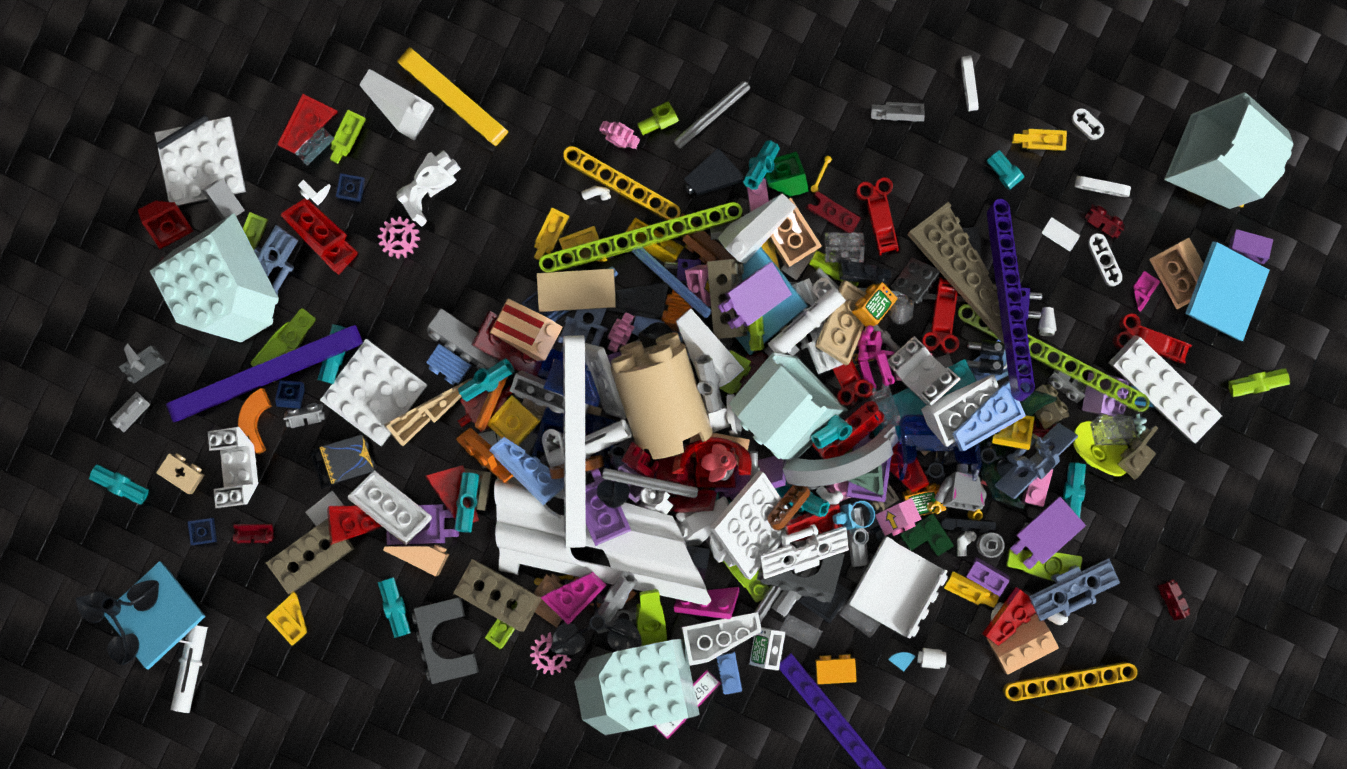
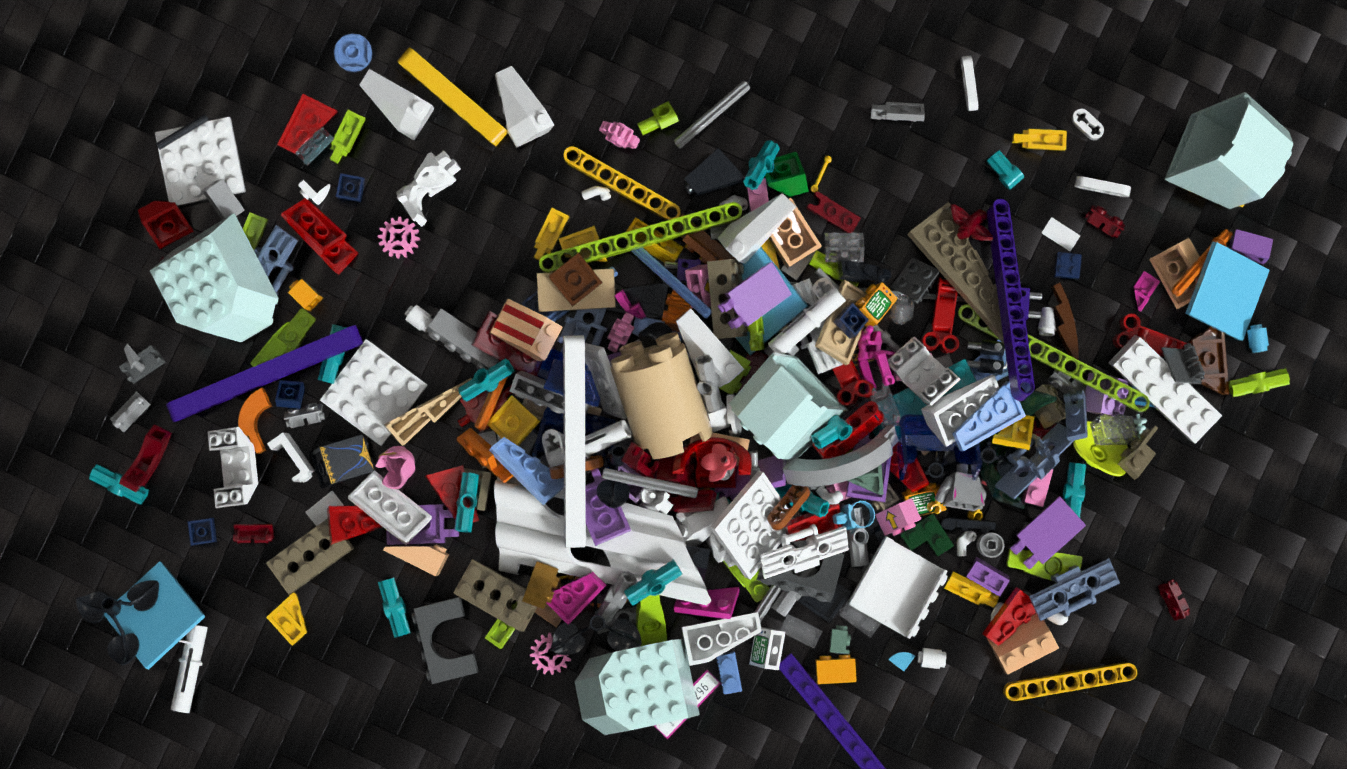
(147, 459): none -> dark red arch
(170, 472): tan brick -> none
(286, 441): none -> white panel
(305, 294): none -> light orange brick
(353, 52): none -> medium blue tile
(399, 464): none -> bright pink helmet
(418, 318): none -> white brick
(449, 364): medium blue brick -> none
(522, 110): none -> white wedge
(540, 585): none -> pearl gold brick
(575, 279): none -> reddish brown plate
(635, 310): none -> dark pink slope
(653, 582): none -> teal piece
(741, 201): none -> white arm
(839, 640): none -> sand green brick
(851, 320): none -> dark blue piece
(880, 215): red piece -> none
(970, 224): none -> dark red plant
(1067, 265): none -> dark blue piece
(1067, 329): none -> reddish brown slope
(1075, 416): none -> sand blue plate
(1101, 267): white beam -> none
(1184, 364): none -> dark grey hinge
(1197, 267): none -> orange axle
(1212, 355): none -> reddish brown wing
(1257, 338): none -> medium azure brick

